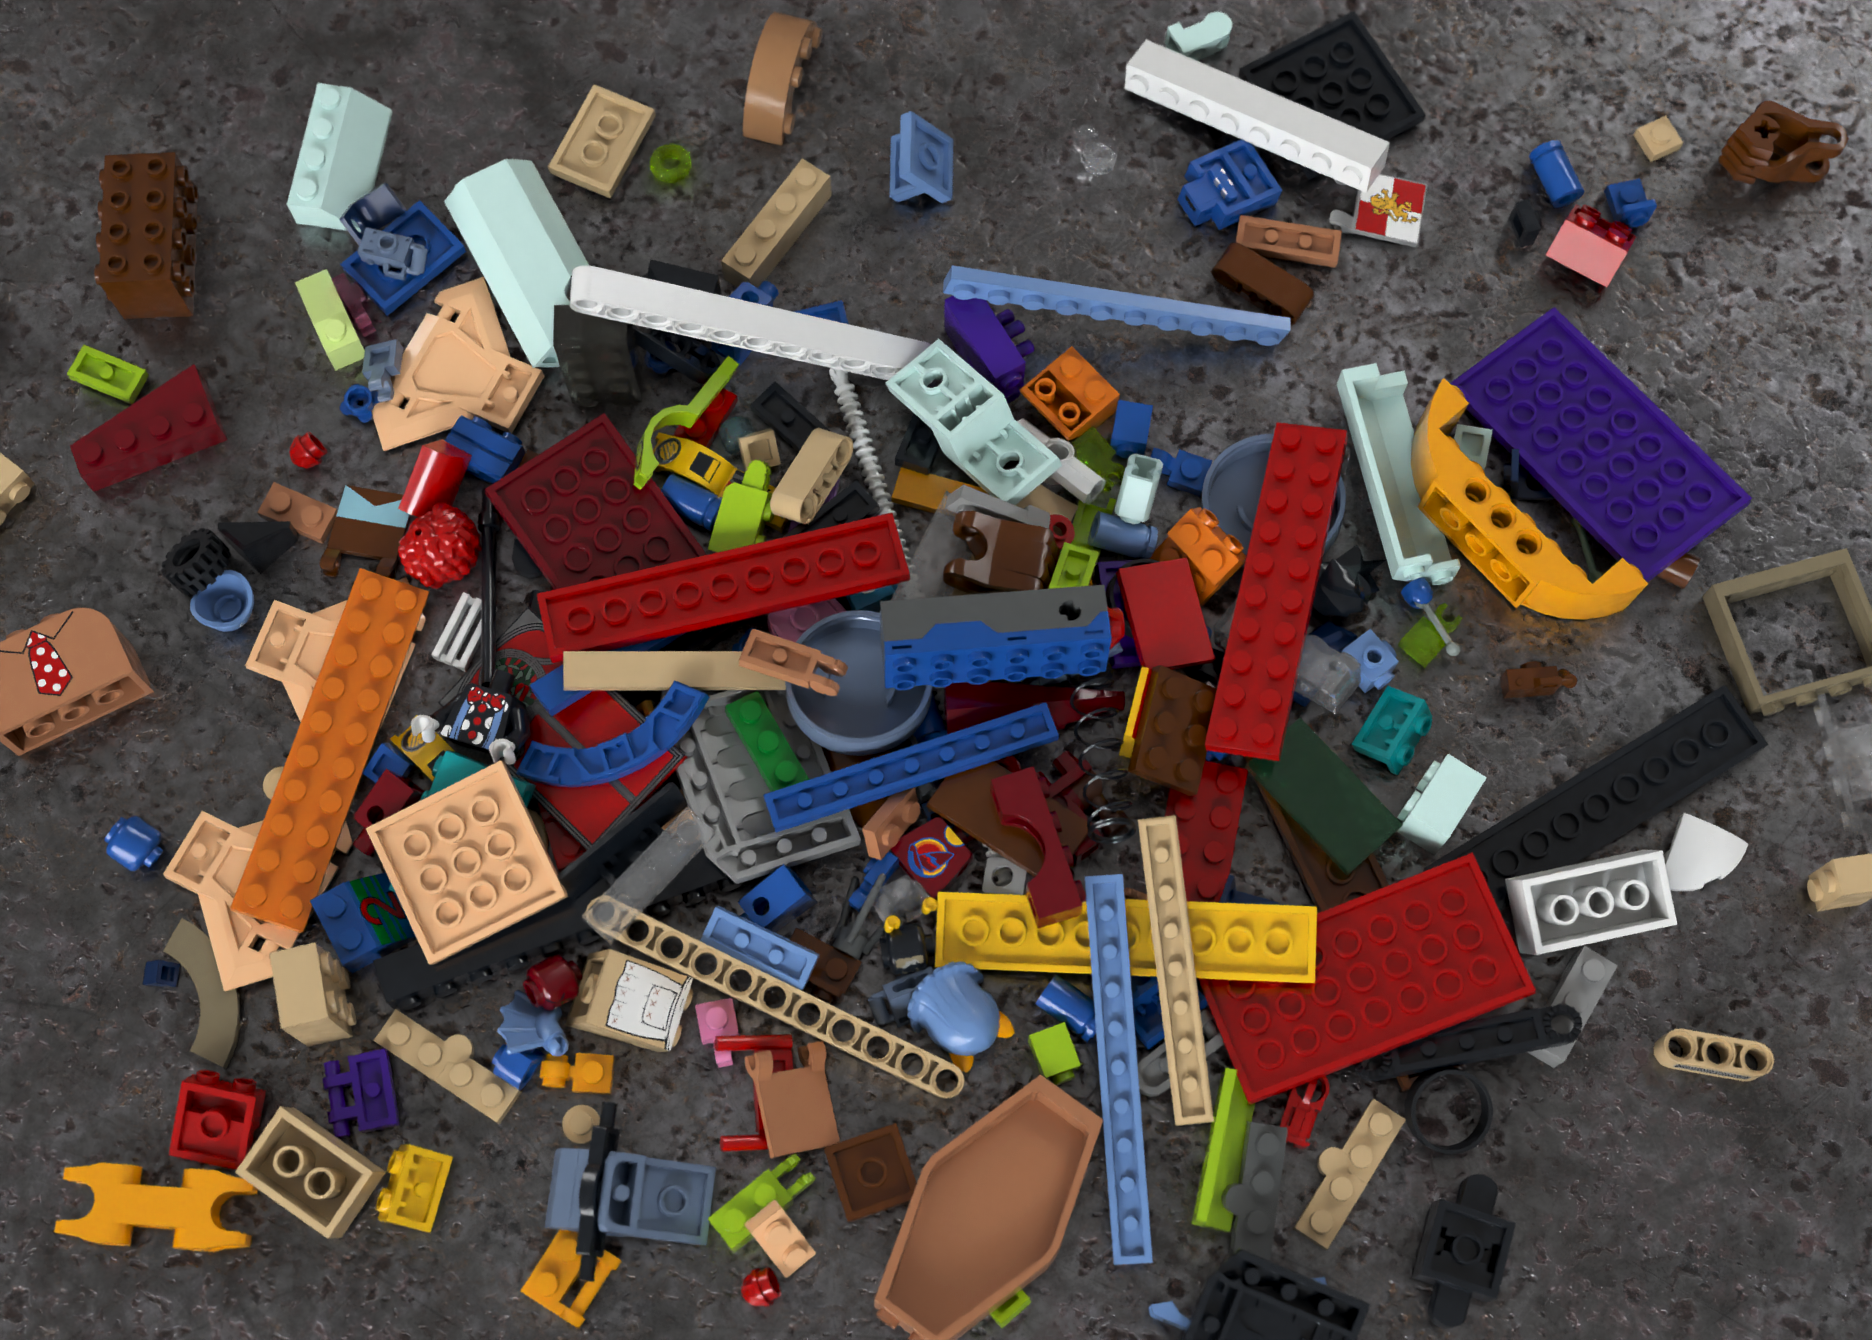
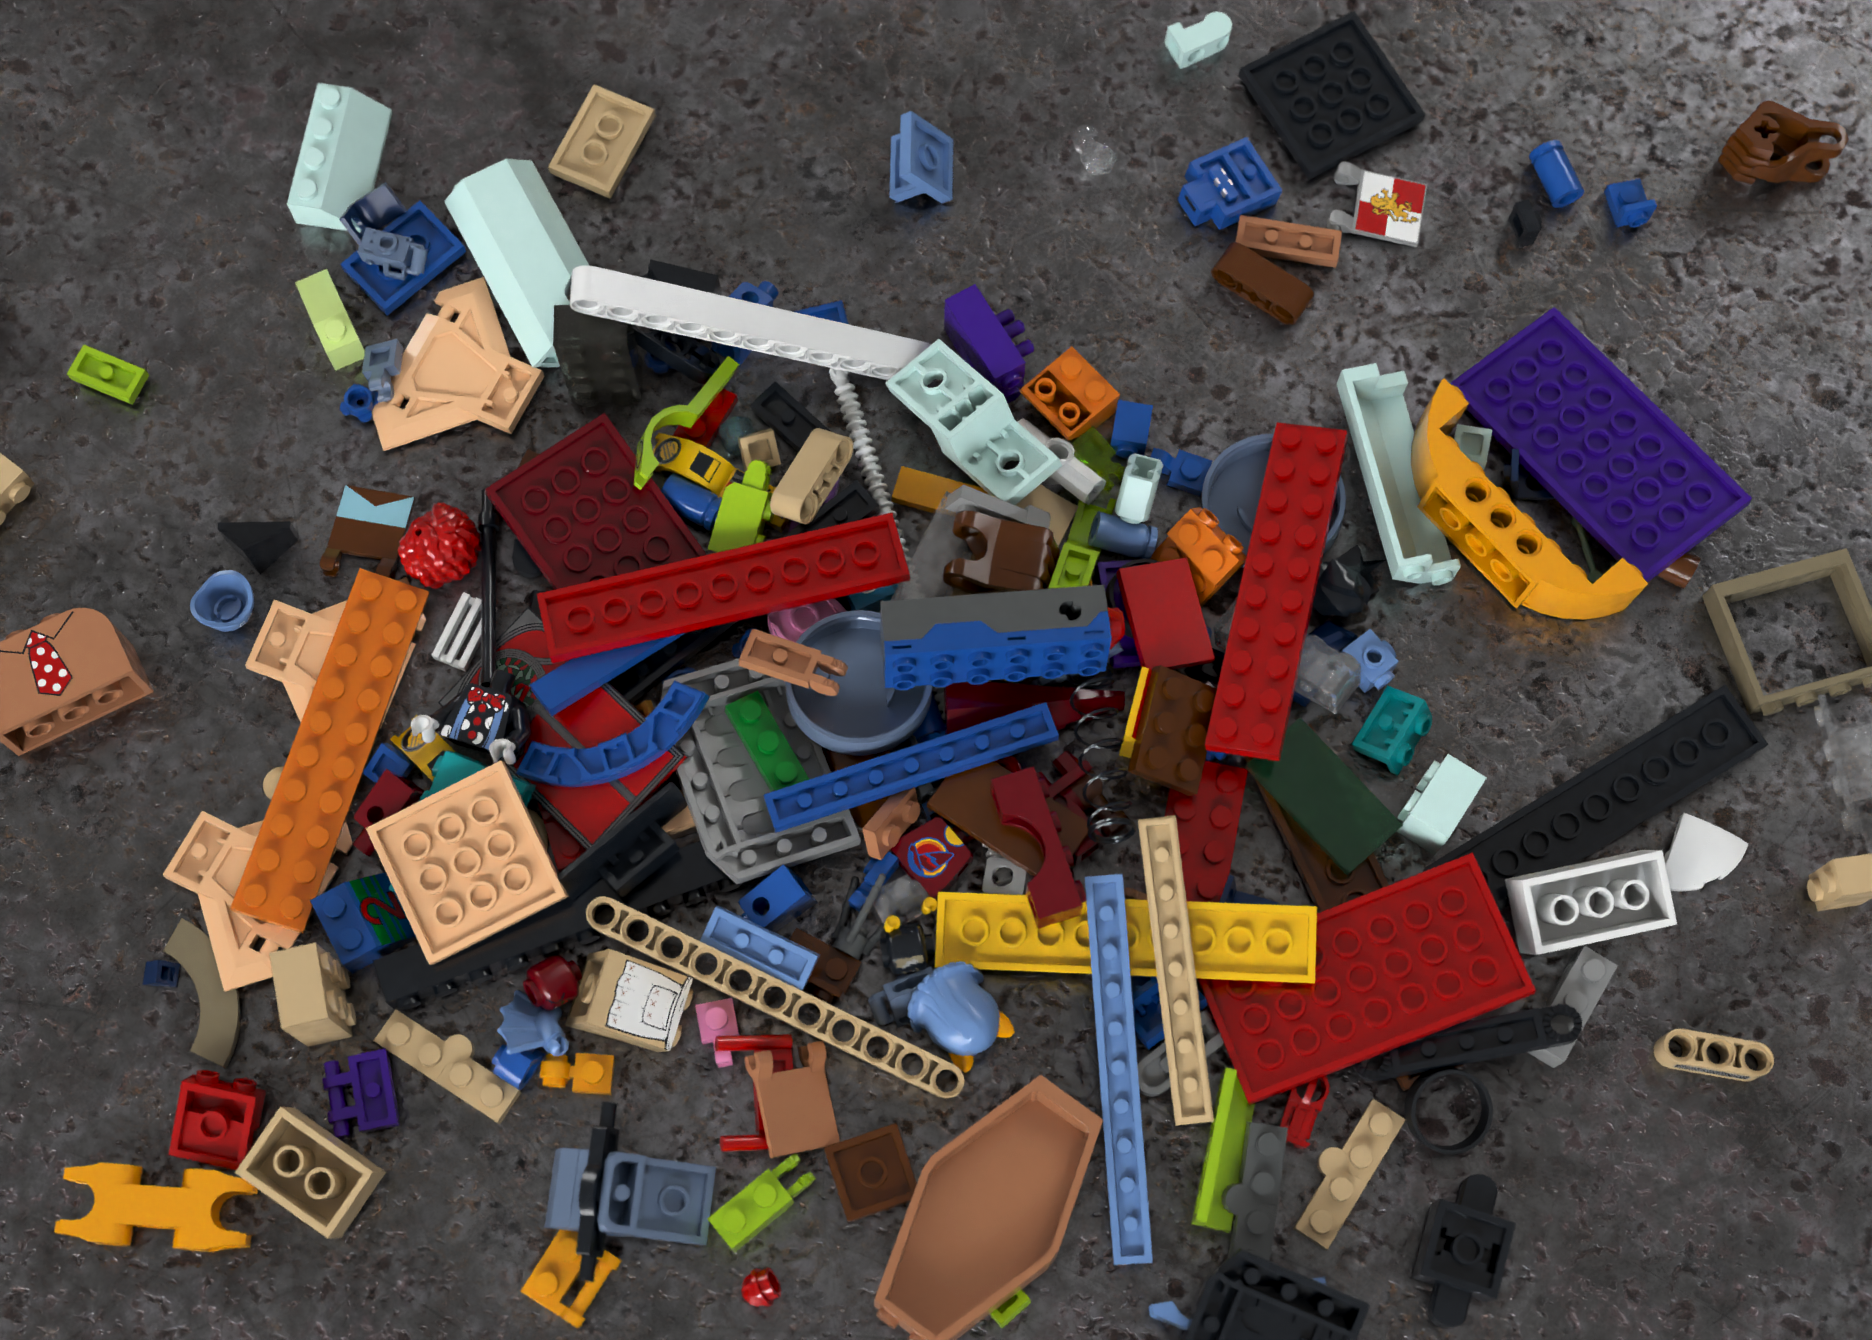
(133, 843): blue head -> none
(147, 235): reddish brown brick -> none
(151, 432): dark red wedge -> none
(196, 561): black tyre -> none
(306, 514): nougat plate -> none
(307, 450): red plate -> none
(352, 297): clear pink plate -> none
(413, 1187): yellow bracket -> none
(434, 477): red brick -> none
(491, 453): blue brick -> none
(579, 1123): tan plate -> none
(648, 875): clear plate -> none
(659, 669): tan tile -> none
(670, 151): clear neon green piece -> none
(775, 75): medium nougat brick -> none
(777, 225): tan brick -> none
(780, 1238): light nougat plate -> none
(917, 447): black plate -> none
(1054, 1054): lime brick -> none
(1065, 526): red plate -> none
(1070, 1006): blue piece -> none
(1116, 305): medium blue plate -> none
(1256, 115): white brick -> none
(1418, 595): hinge -> none
(1423, 639): clear neon green plate -> none
(1535, 680): reddish brown piece -> none
(1591, 244): slope -> none
(1658, 138): tan plate -> none

